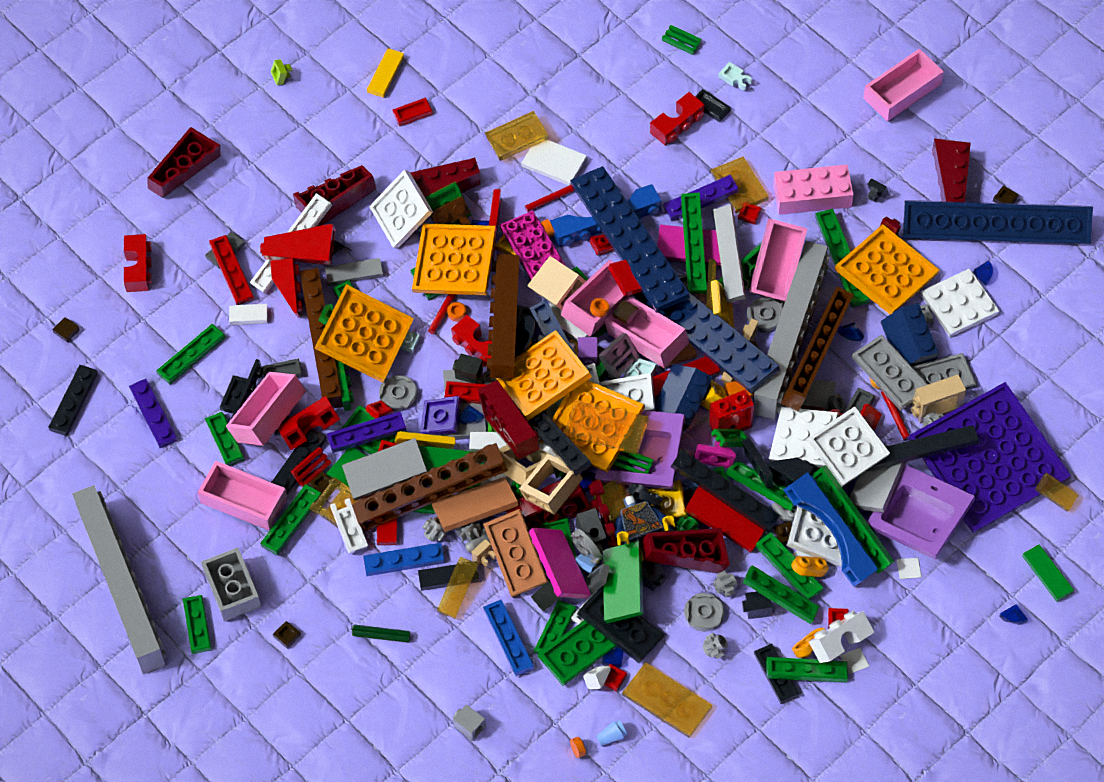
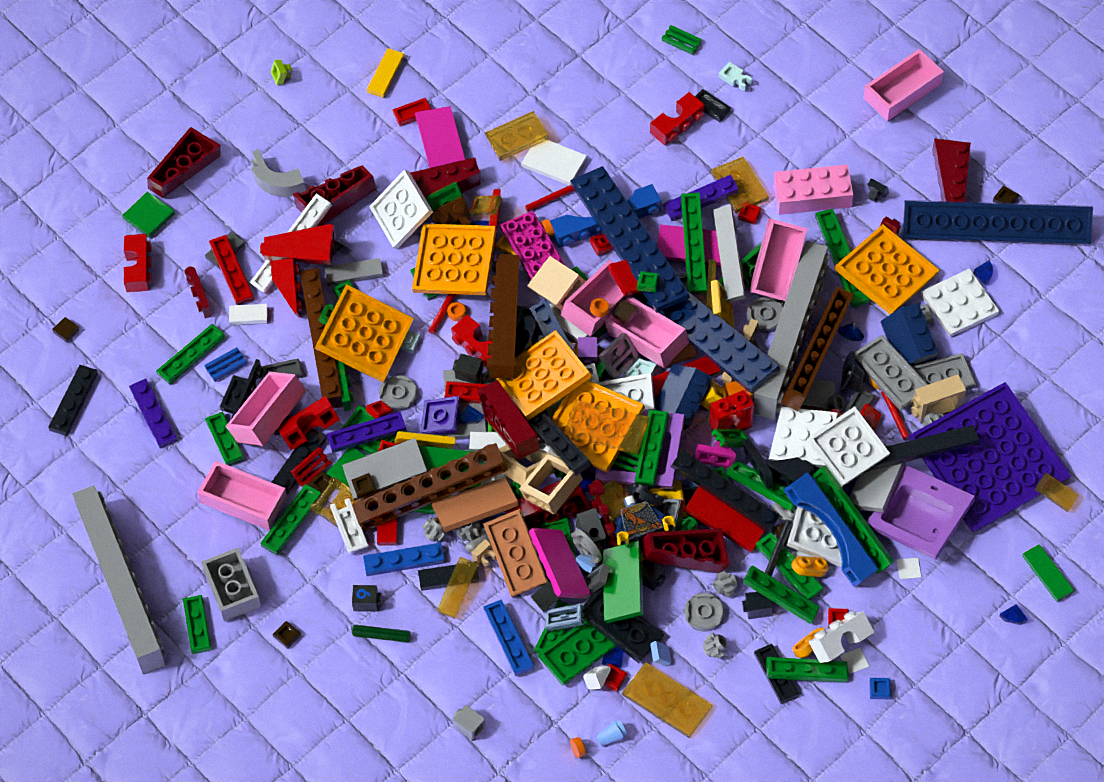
(148, 214): none -> green tile
(197, 291): none -> dark red plate
(223, 362): none -> blue tile
(273, 182): none -> light grey arch
(363, 485): none -> dark brown tile
(365, 598): none -> pearl dark grey brick
(439, 136): none -> dark pink tile
(486, 205): none -> clear yellow tile
(564, 621): none -> sand blue tile
(648, 281): none -> green tile
(651, 448): none -> green tile
(660, 653): none -> light blue tile
(673, 508): none -> dark grey tile
(778, 547): none -> black bar
(852, 375): none -> black piece
(880, 688): none -> blue tile

